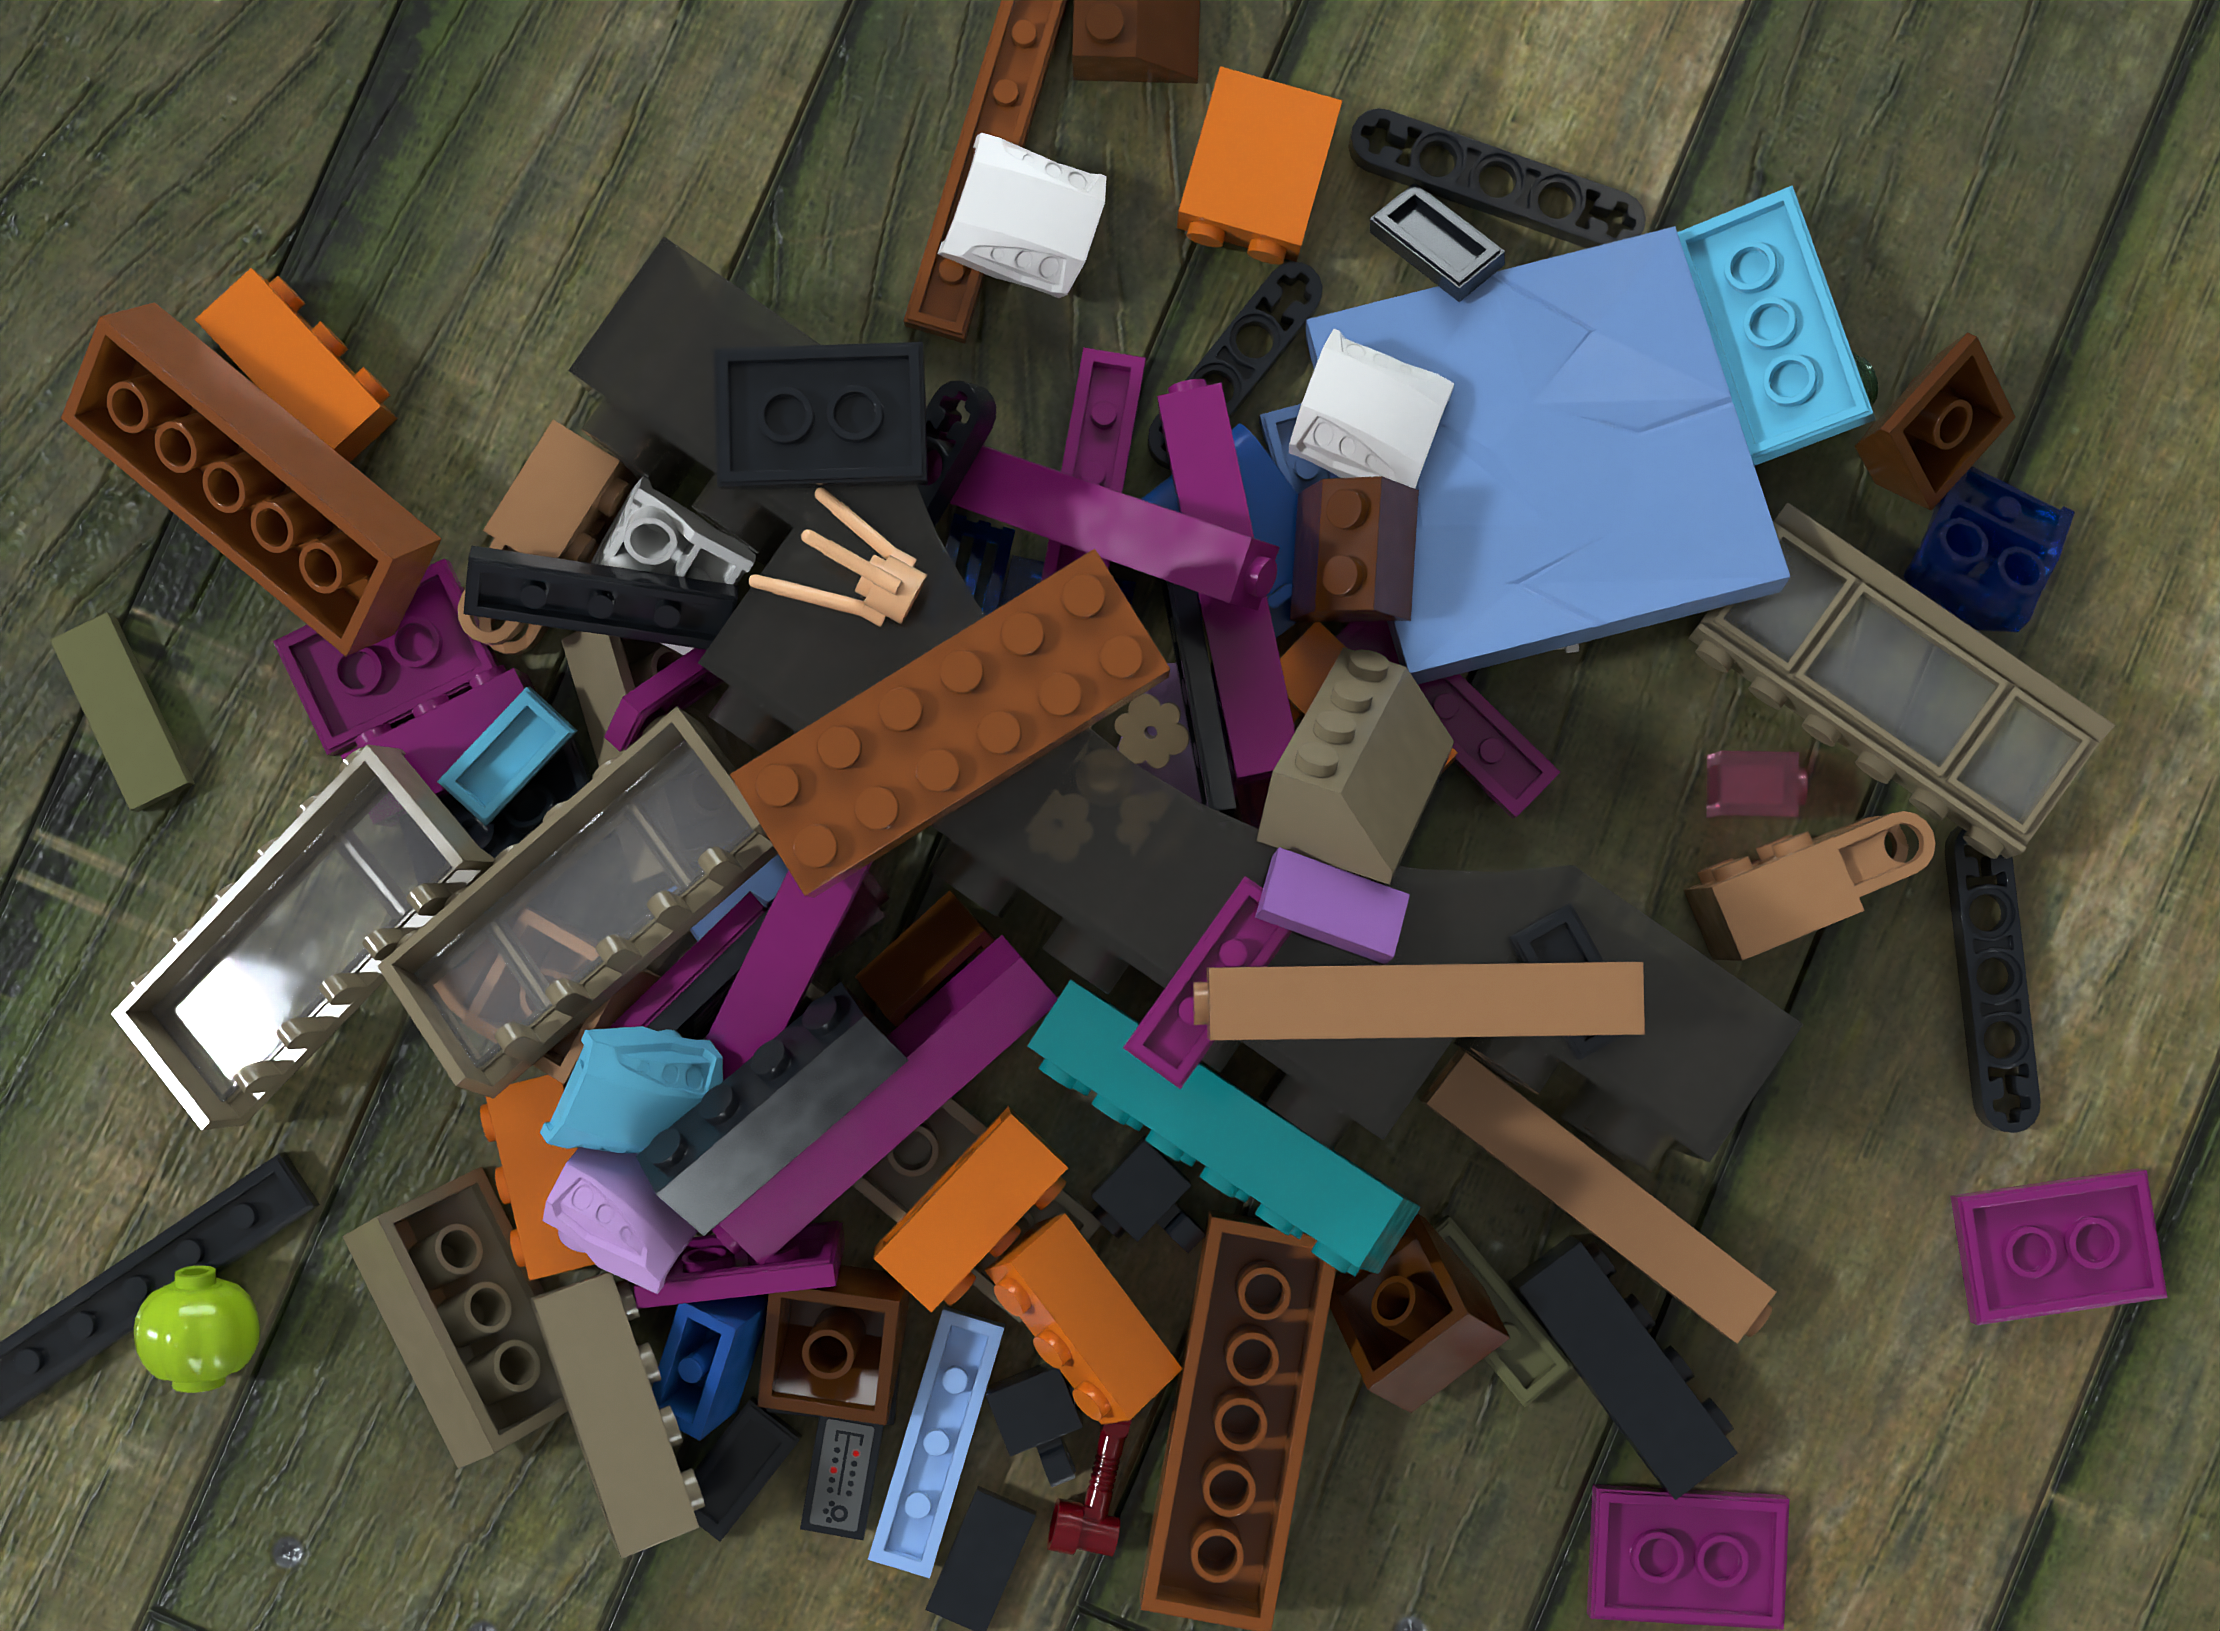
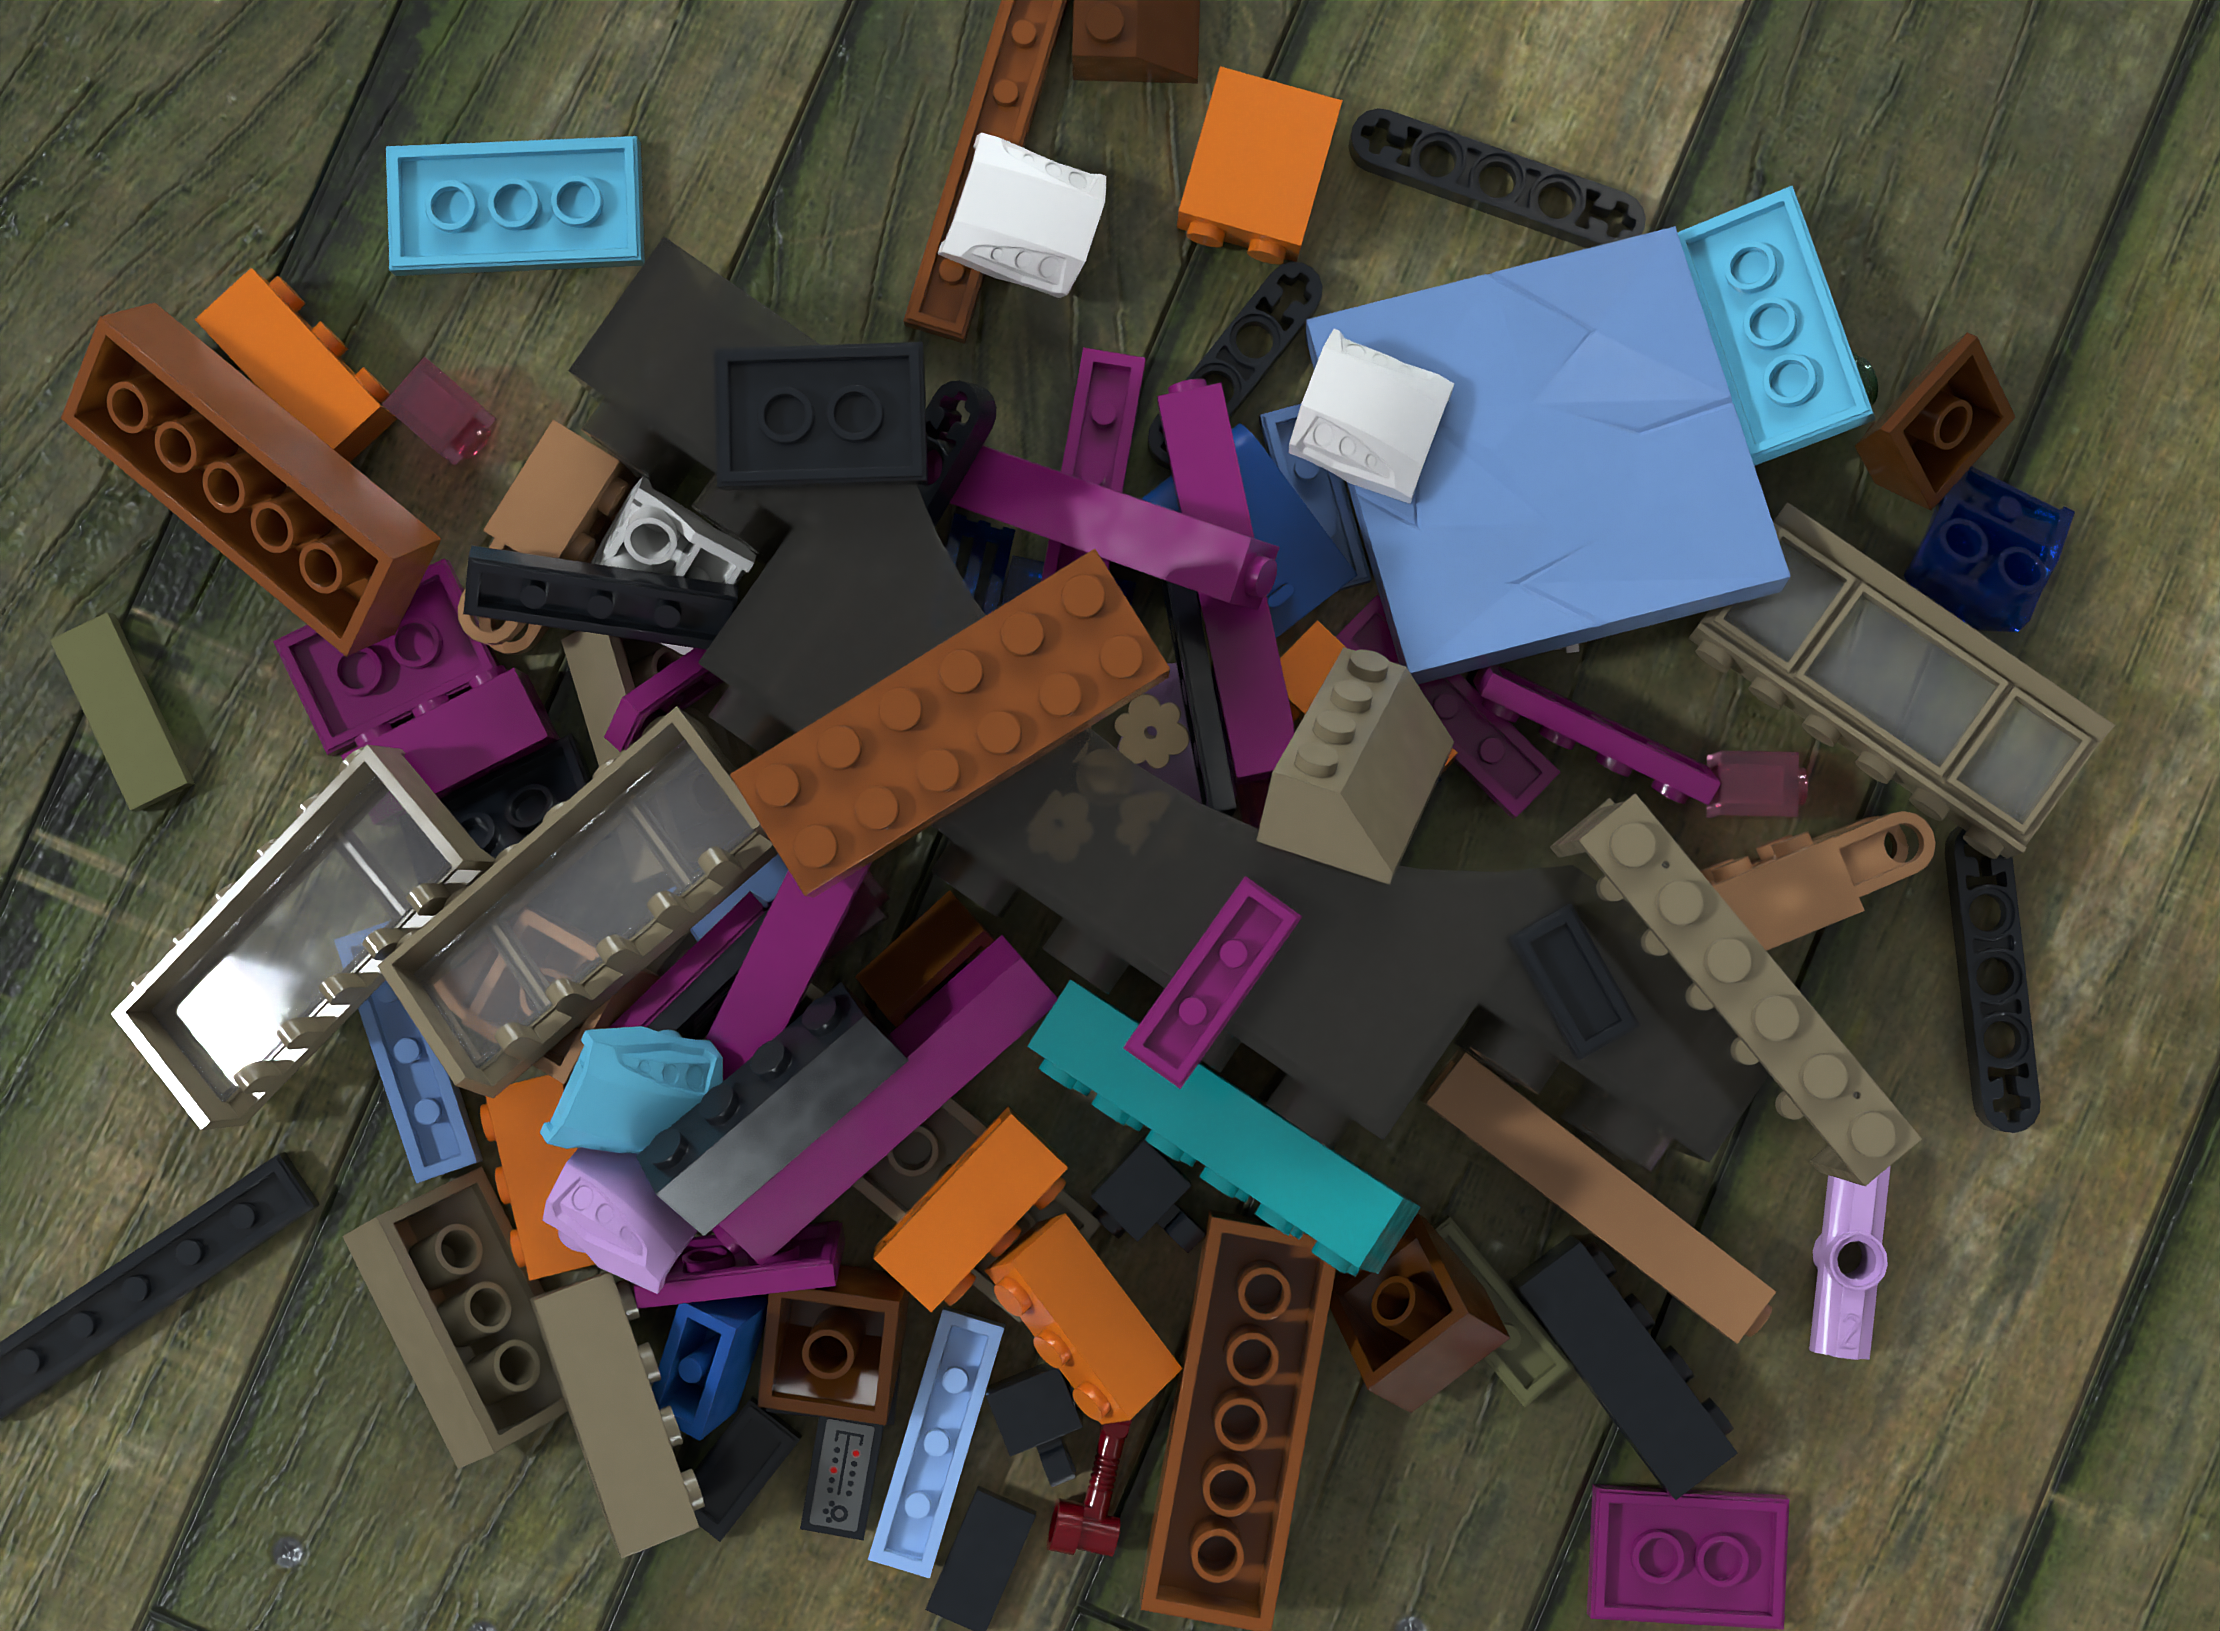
(196, 1330): lime plant -> none
(419, 1090): none -> medium blue plate
(441, 413): none -> clear pink brick
(507, 756): medium azure tile -> none
(515, 206): none -> medium azure tile
(887, 584): light nougat plant -> none
(1332, 906): medium lavender tile -> none
(1354, 551): reddish brown slope -> none
(1421, 1001): medium nougat brick -> none
(1437, 242): tile -> none
(1617, 745): none -> magenta plate
(1745, 987): none -> dark tan window
(1847, 1301): none -> lavender piece
(2058, 1246): magenta tile -> none

